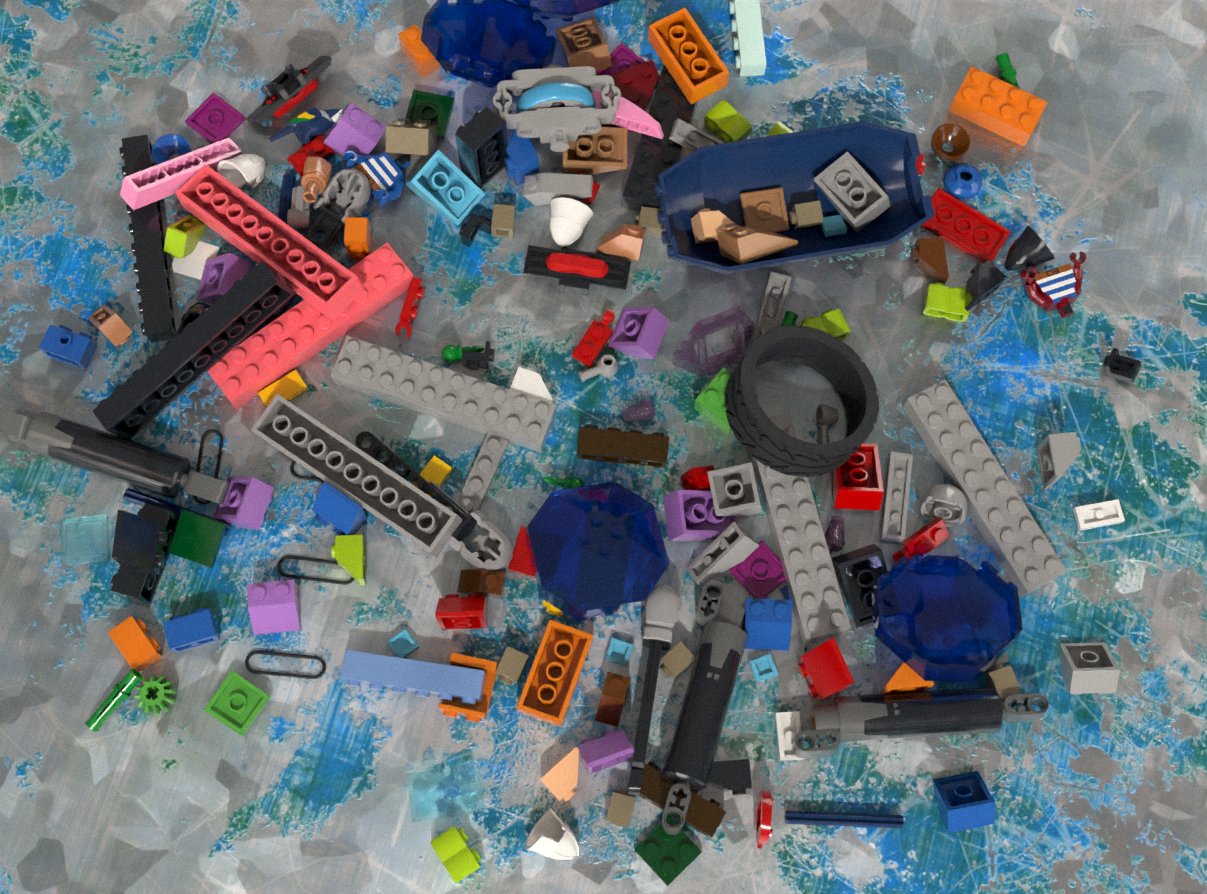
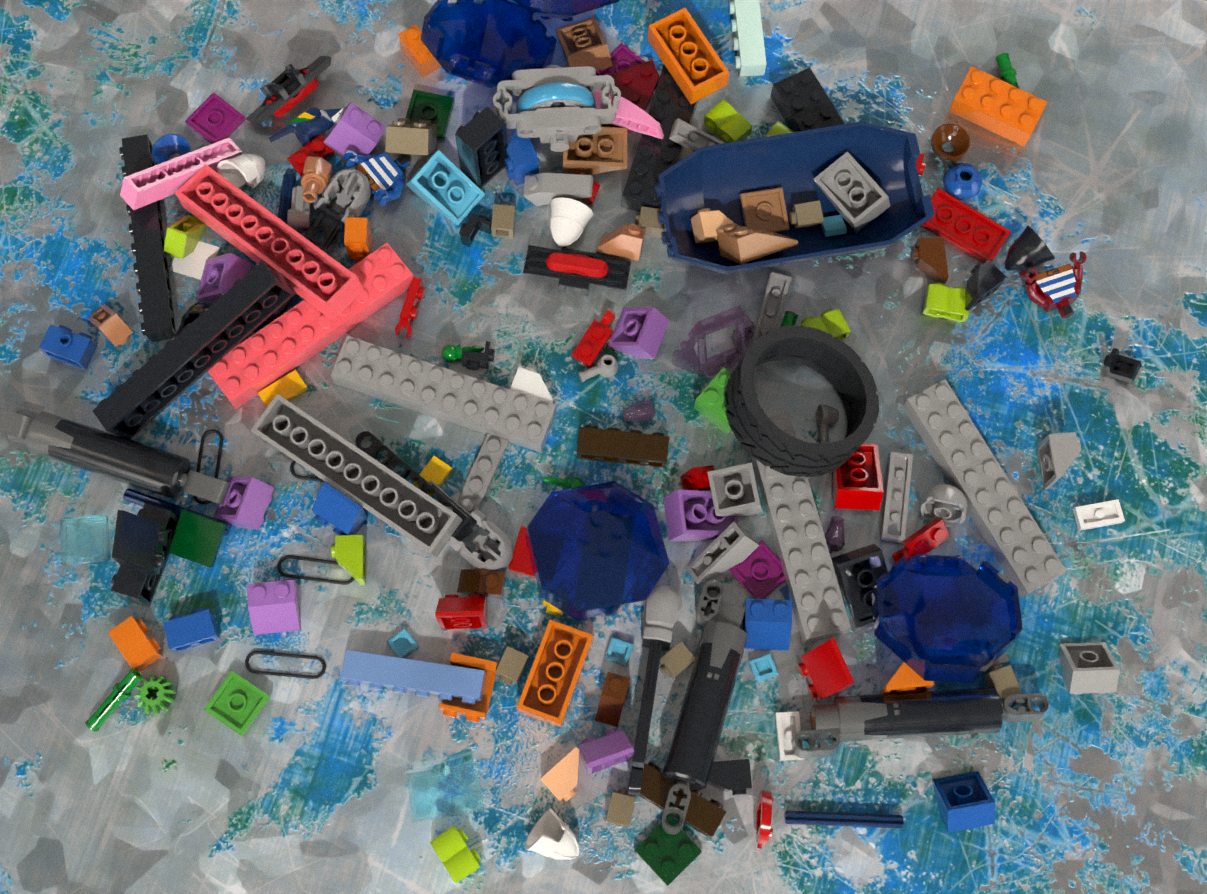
(804, 102): none -> black brick

